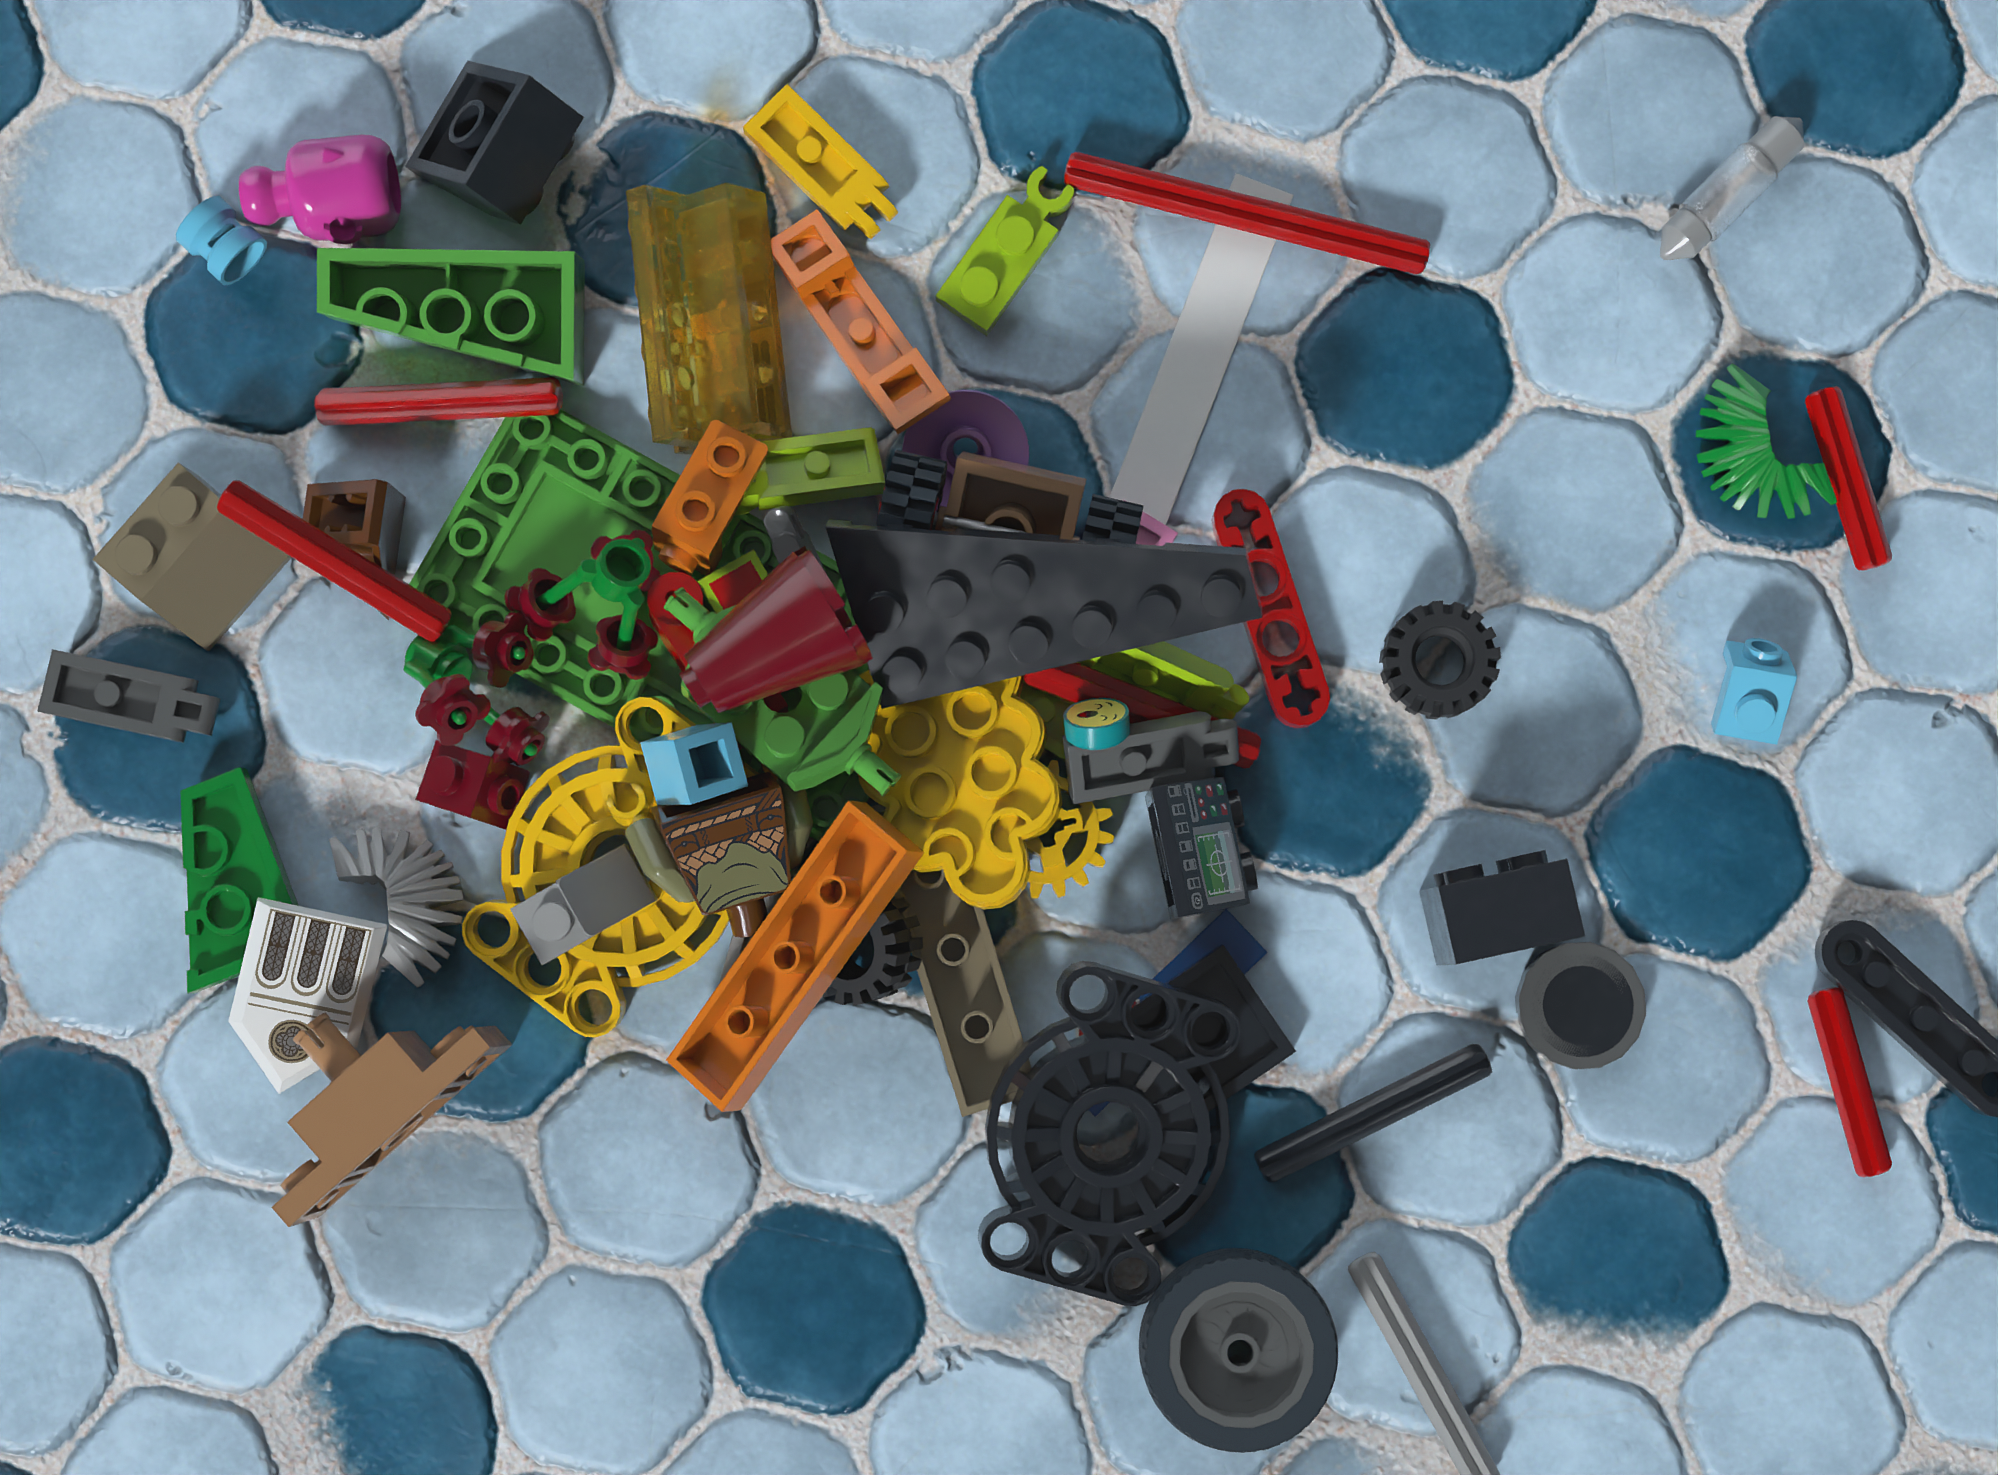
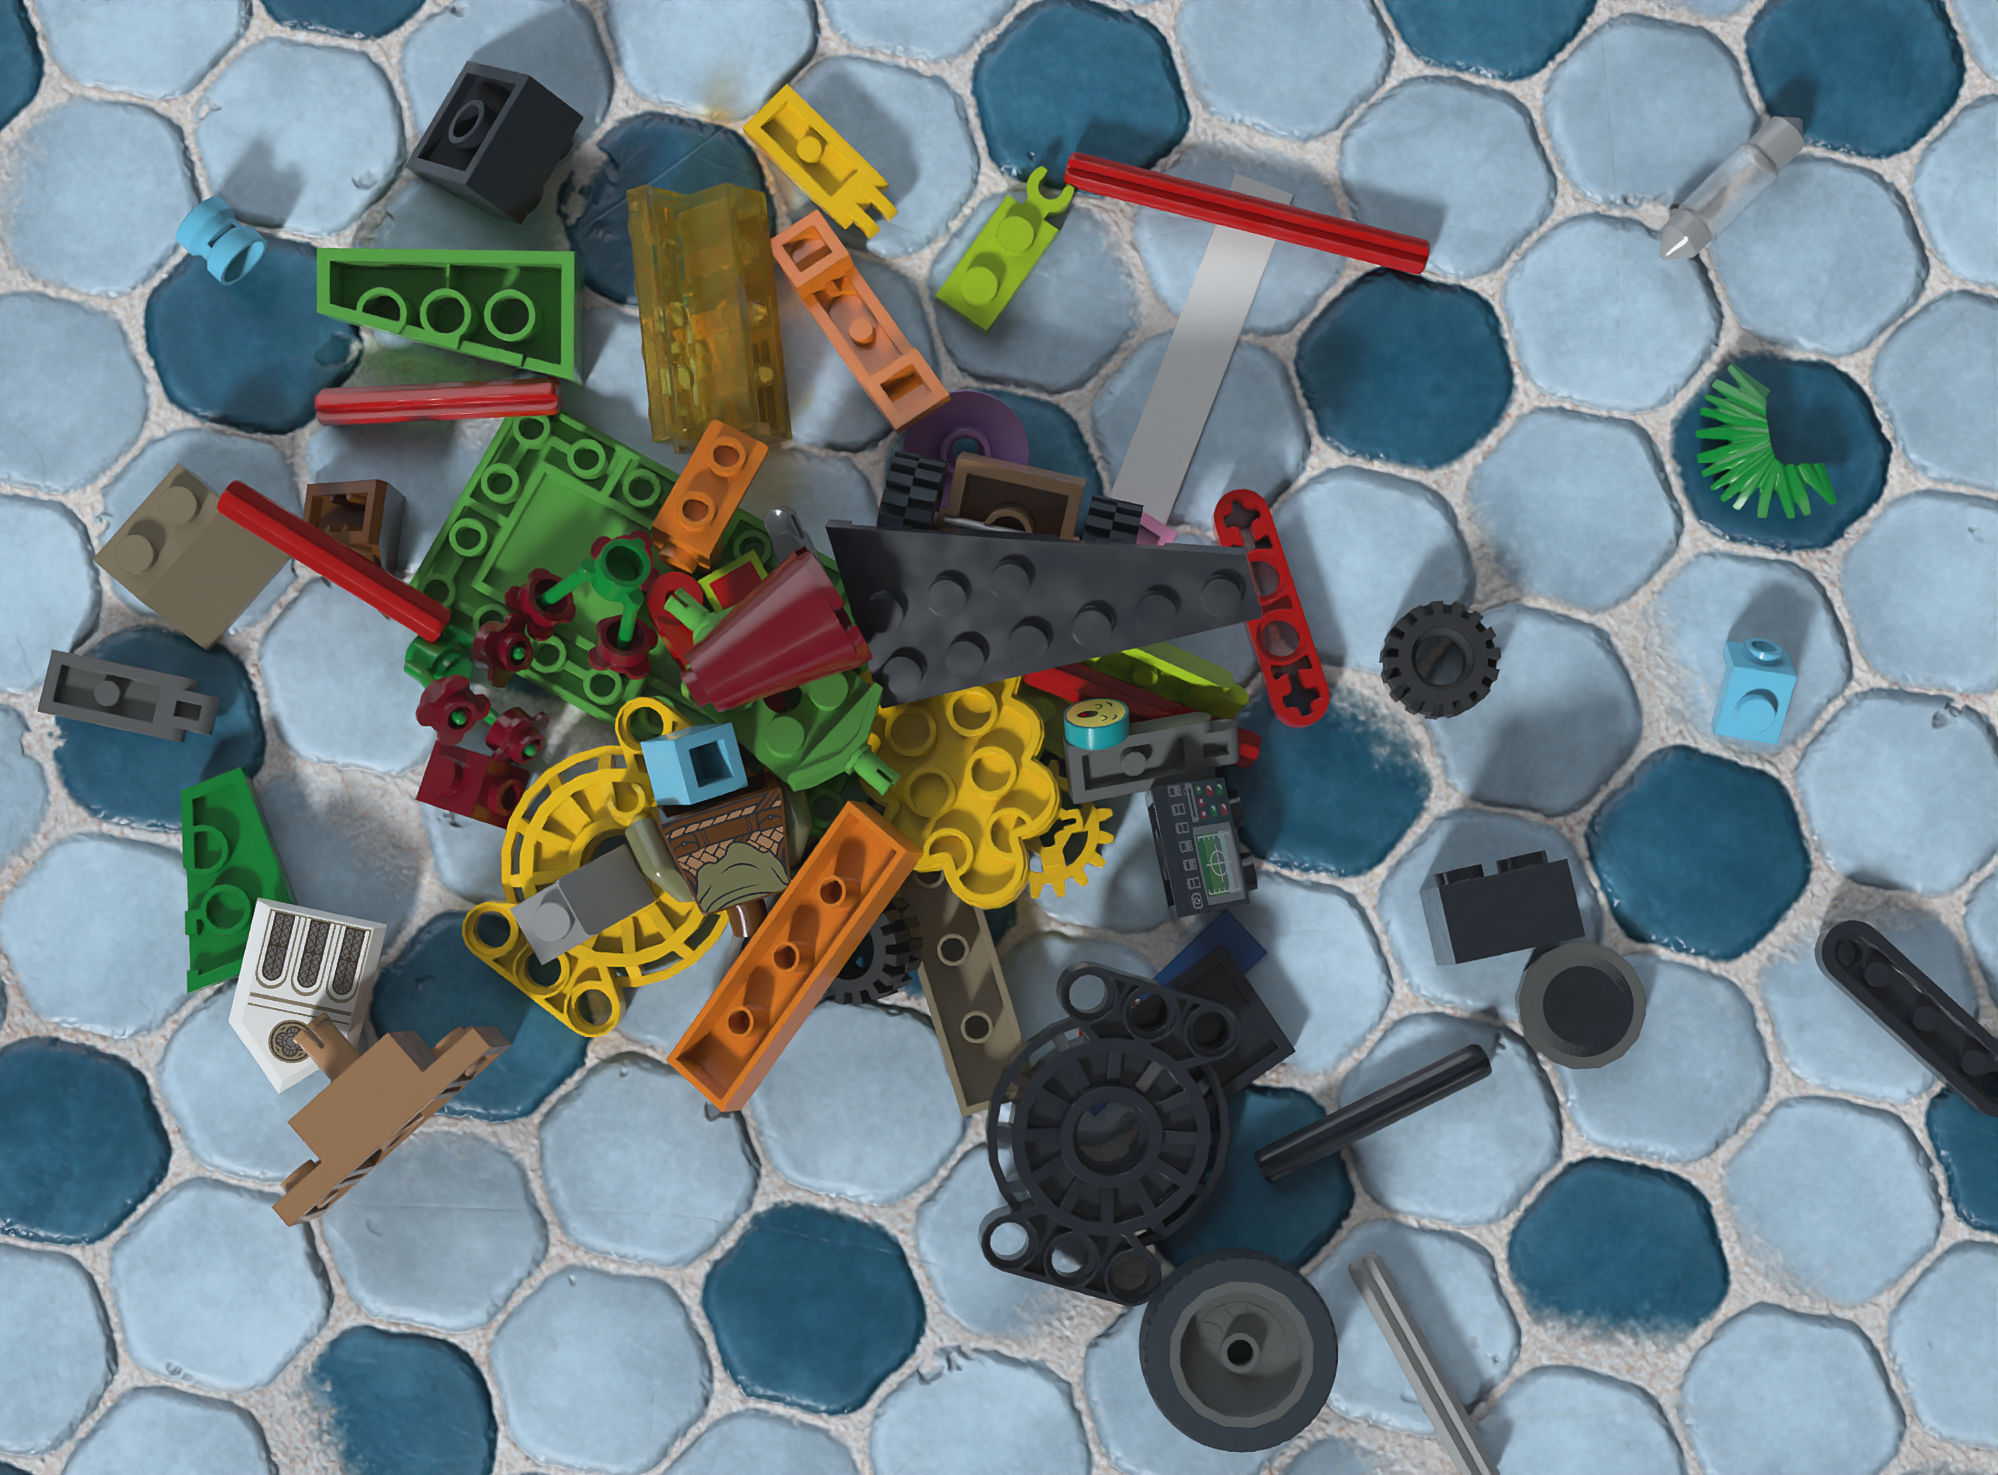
(330, 187): dark pink piece -> none
(412, 892): light grey hair -> none
(817, 470): lime hinge -> none
(1848, 478): red axle -> none
(1849, 1082): red axle -> none

